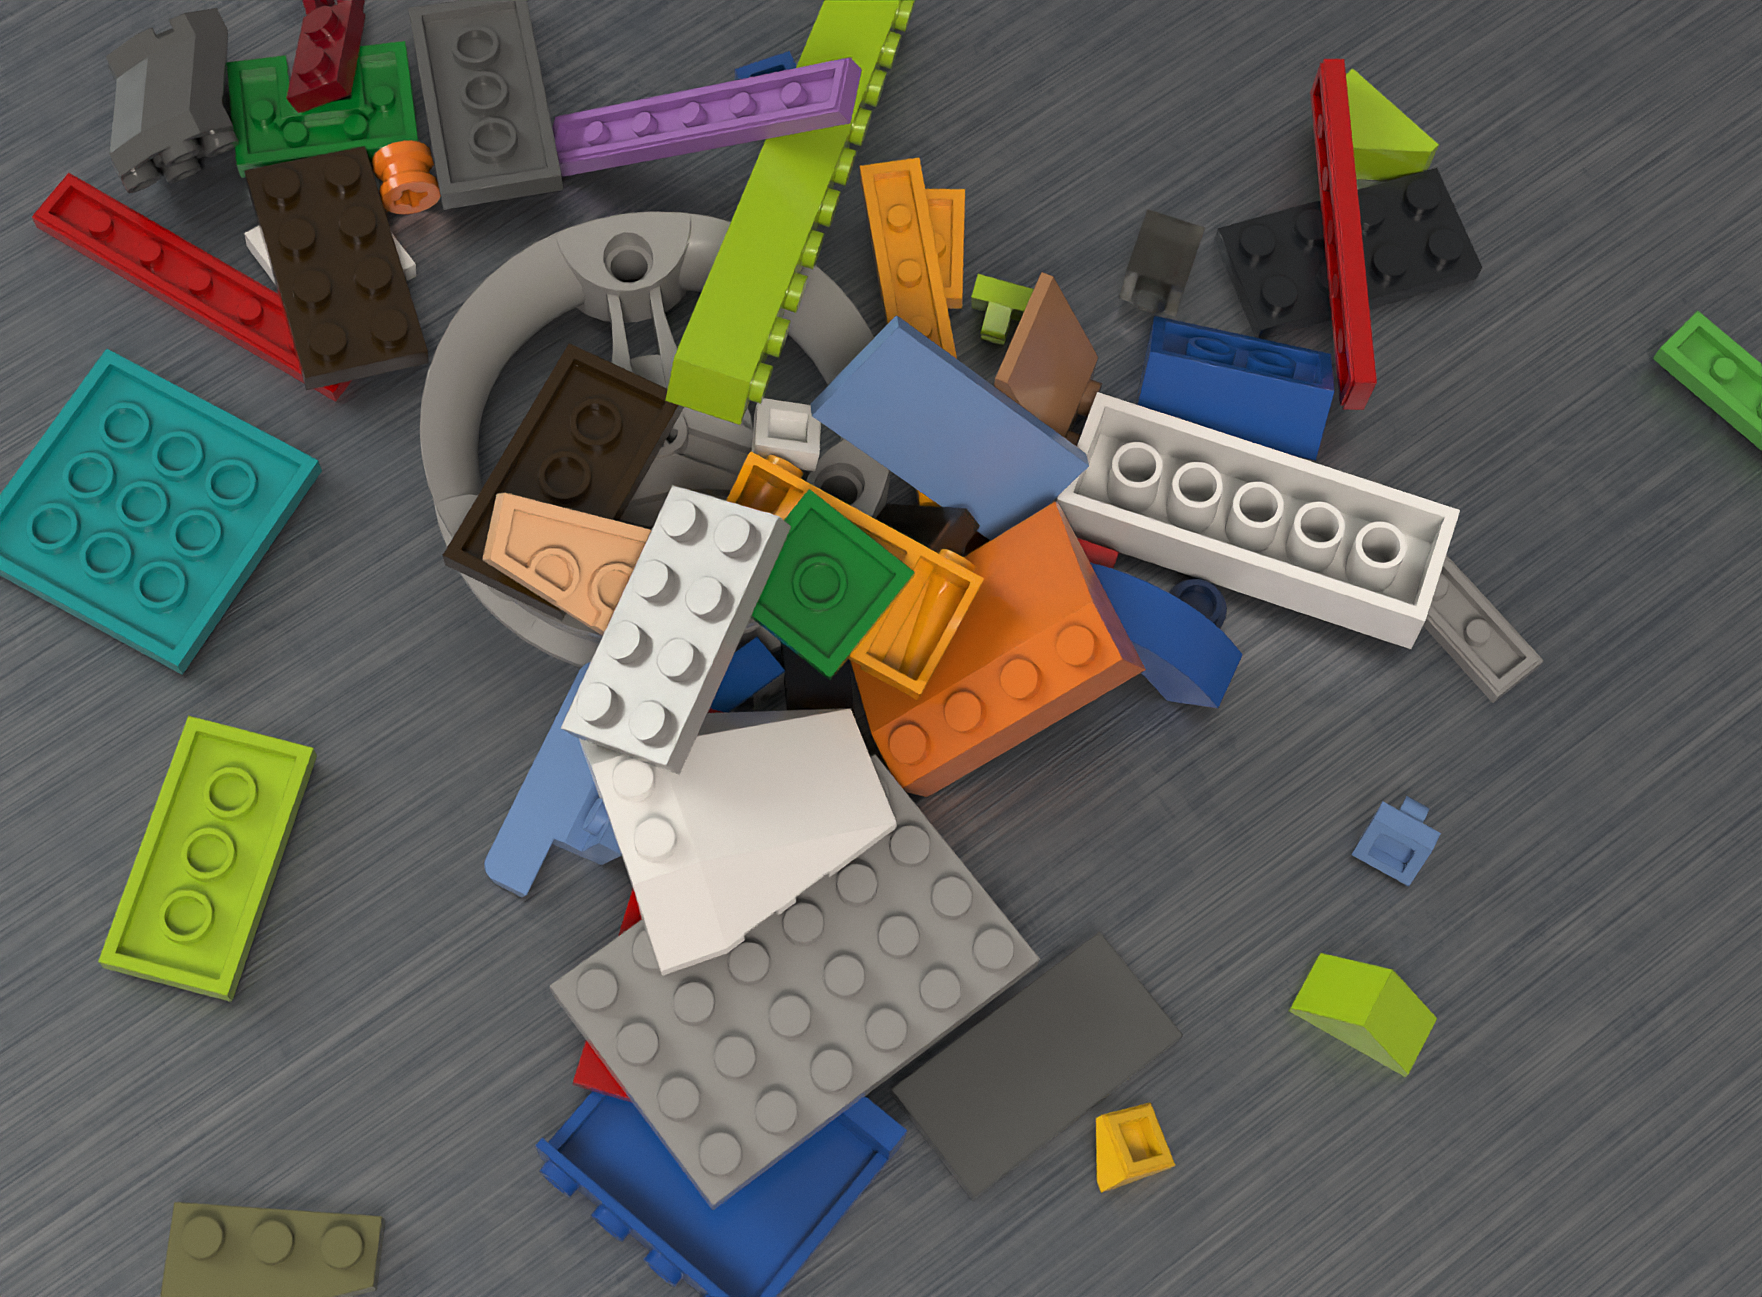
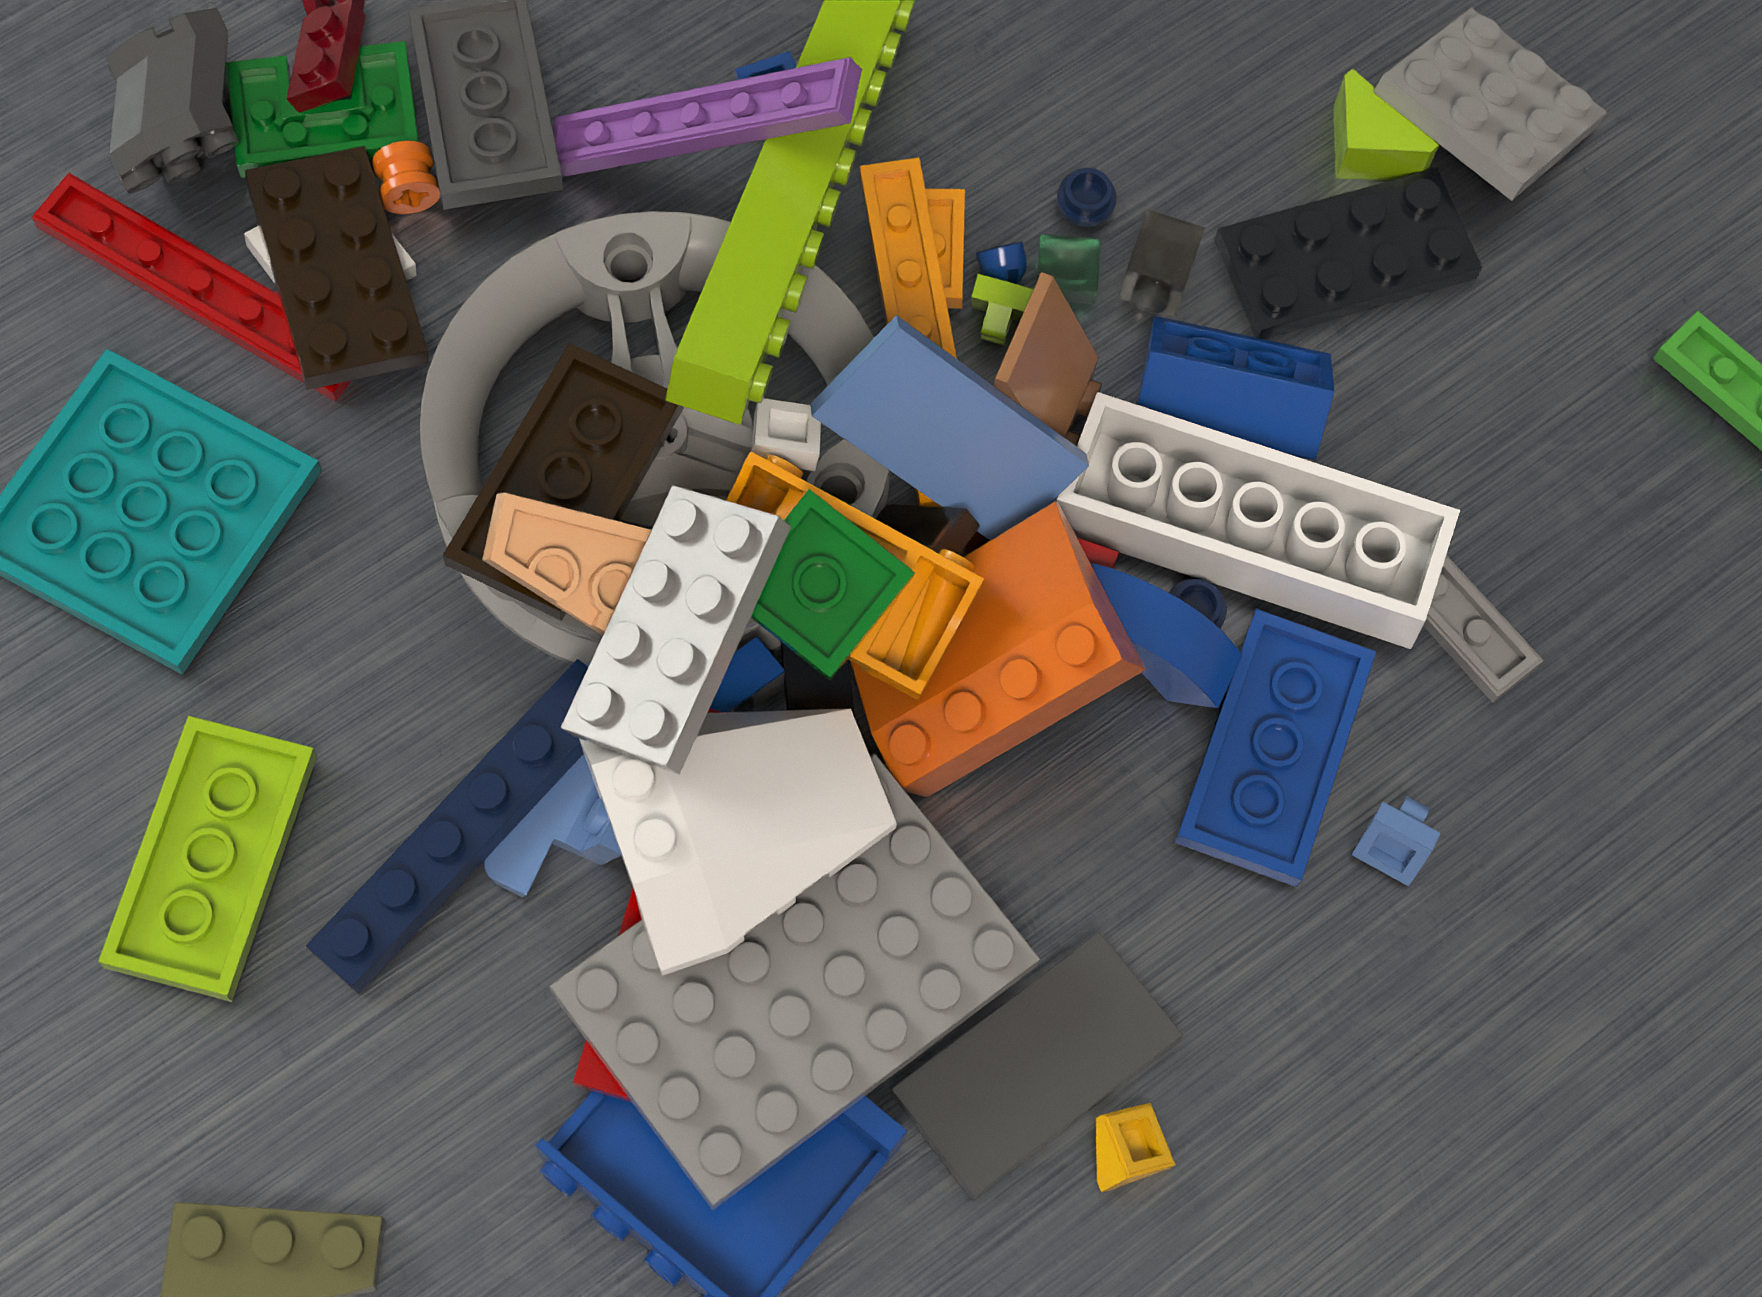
(452, 839): none -> dark blue plate
(1003, 262): none -> blue hinge
(1072, 264): none -> clear green plate
(1086, 197): none -> dark blue plate
(1276, 748): none -> blue plate
(1343, 236): red tile -> none
(1366, 1010): lime slope -> none
(1490, 102): none -> light grey plate

